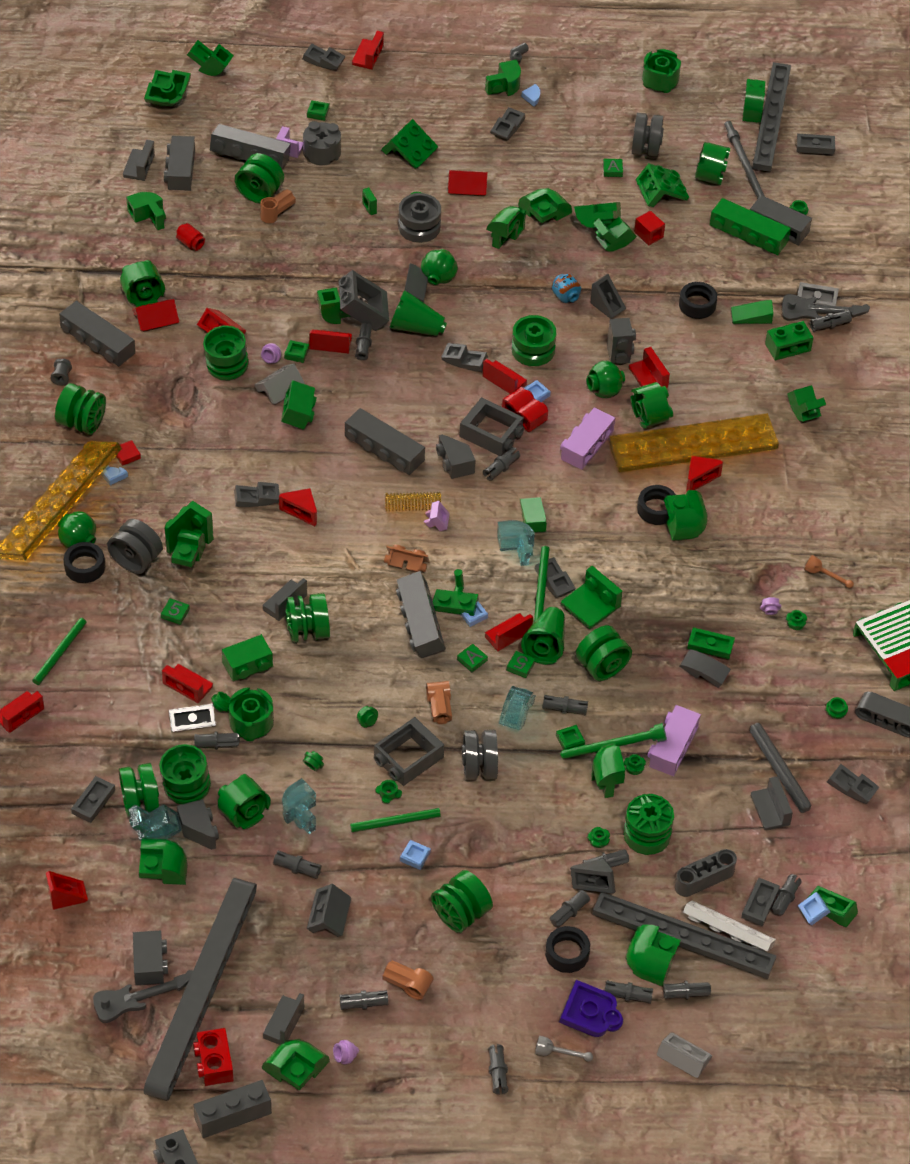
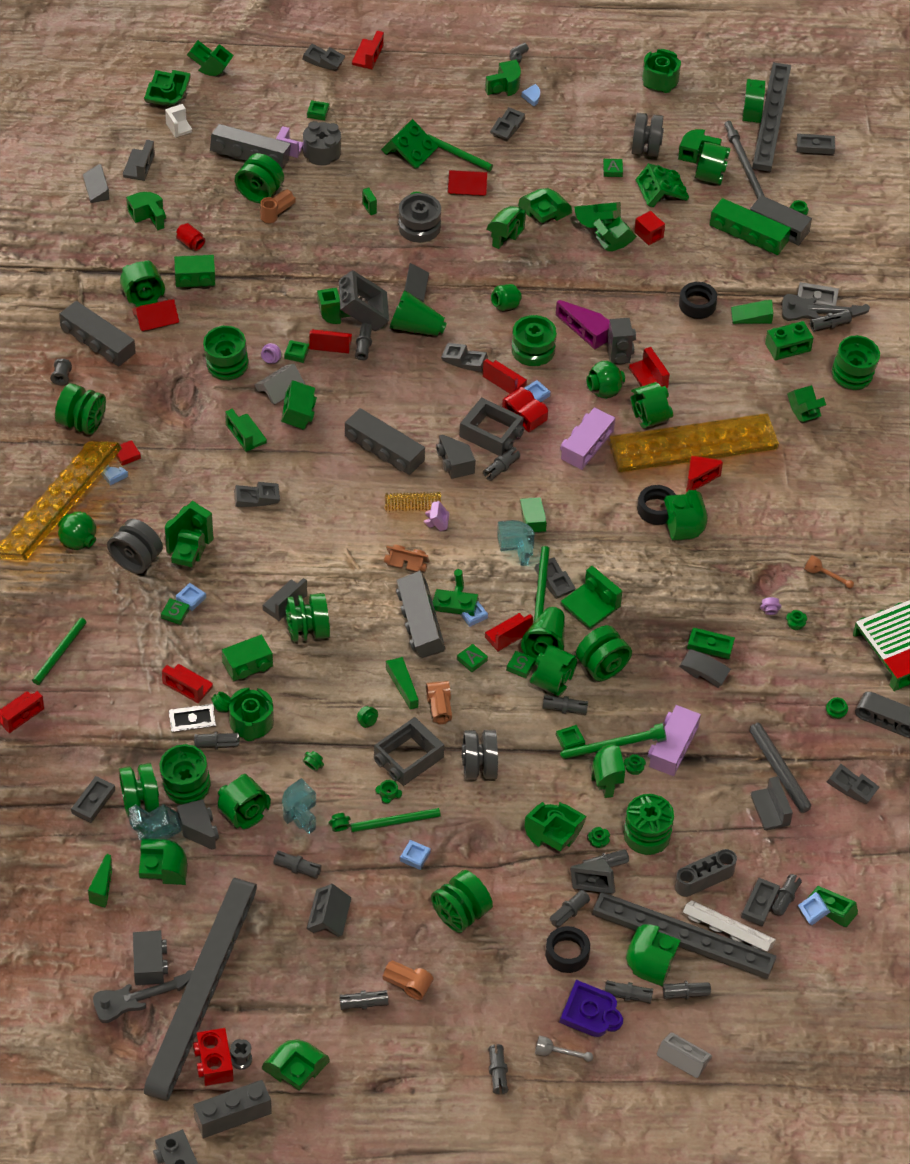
(65, 890): red slope -> none
(84, 575): black tyre -> none
(96, 184): none -> slope
(99, 888): none -> green slope
(177, 120): none -> white panel
(180, 163): dark grey brick -> none
(191, 595): none -> light blue tile
(194, 271): none -> green brick
(214, 318): red panel -> none
(241, 1053): none -> dark grey bush
(244, 430): none -> green panel
(284, 1019): dark grey panel -> none
(300, 505): red slope -> none
(339, 822): none -> green plate
(345, 1052): lavender plate -> none
(400, 676): none -> green piece
(439, 266): green plant -> none
(462, 154): none -> green bar
(506, 297): none -> green head
(516, 707): clear light blue brick -> none
(554, 670): none -> green brick
(554, 825): none -> green brick
(566, 288): dark azure head -> none
(584, 322): none -> magenta slope
(606, 298): dark grey slope -> none
(692, 145): none -> green brick
(855, 362): none -> green wheel

